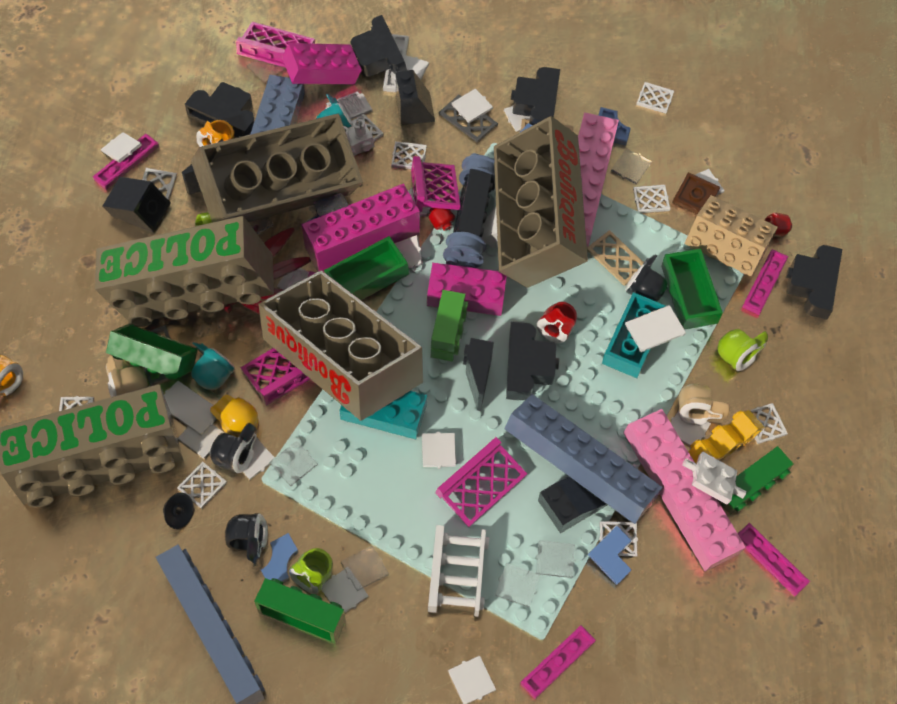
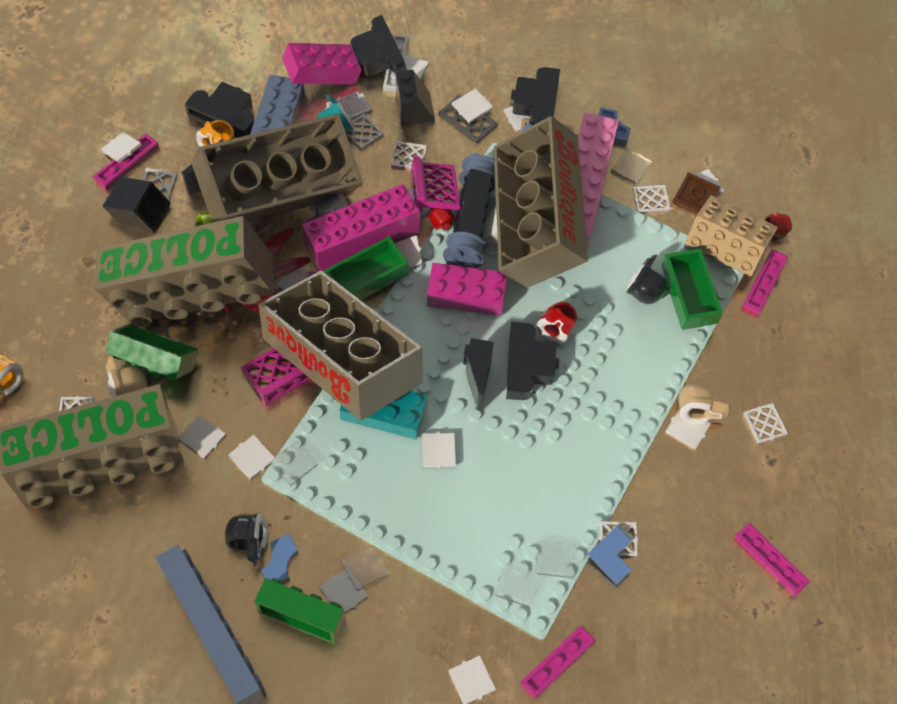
(178, 510): black piece -> none
(189, 408): white piece -> none
(212, 368): teal piece -> none
(213, 473): white window -> none
(234, 414): yellow piece -> none
(234, 452): black piece -> none
(260, 50): dark pink fence -> none
(263, 69): clear piece -> none
(312, 570): lime piece -> none
(359, 137): white brick -> none
(438, 578): white fence -> none
(449, 326): bright green piece -> none
(469, 469): dark pink fence -> none
(569, 503): black slope -> none
(583, 458): sand blue brick -> none
(619, 244): tan window -> none
(622, 350): teal brick -> none
(655, 328): white piece -> none
(656, 88): white window -> none
(694, 511): bright pink brick -> none
(714, 478): white plate -> none
(729, 437): yellow brick -> none
(740, 349): lime piece -> none
(759, 477): green brick -> none
(816, 280): black brick -> none

